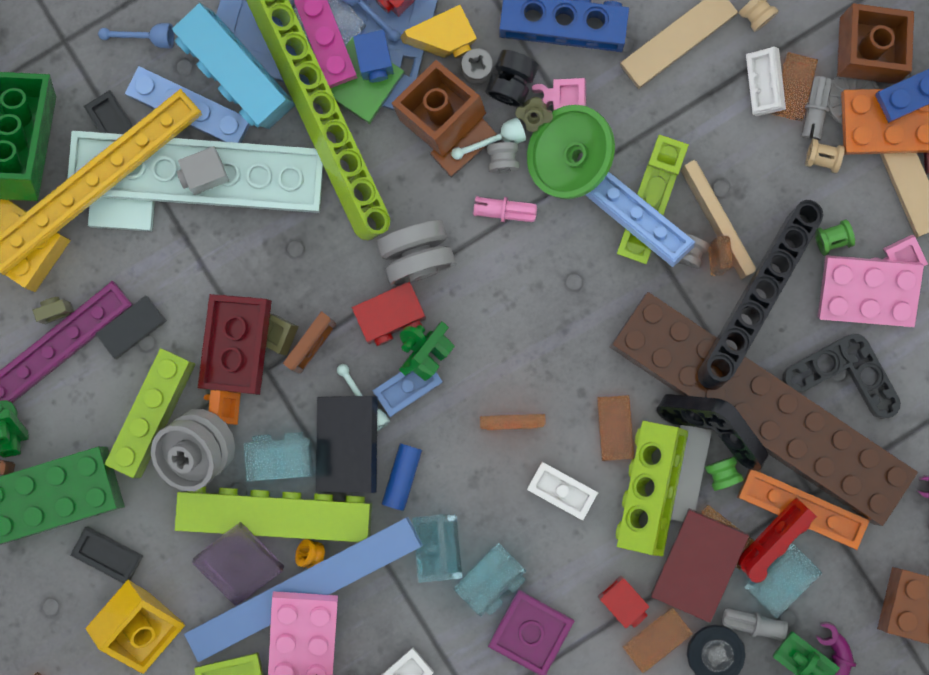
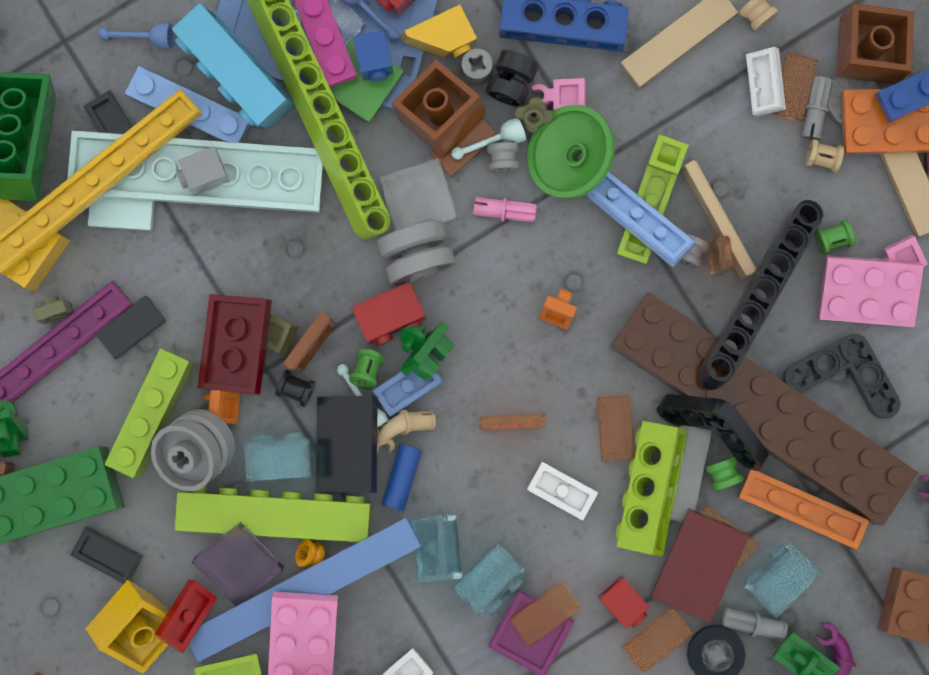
(185, 616): none -> red plate
(295, 388): none -> black bush
(363, 378): none -> bright green bush
(404, 423): none -> tan piece
(418, 195): none -> clear plate
(545, 613): none -> clear orange tile
(558, 310): none -> orange tile
(775, 540): red plate -> none

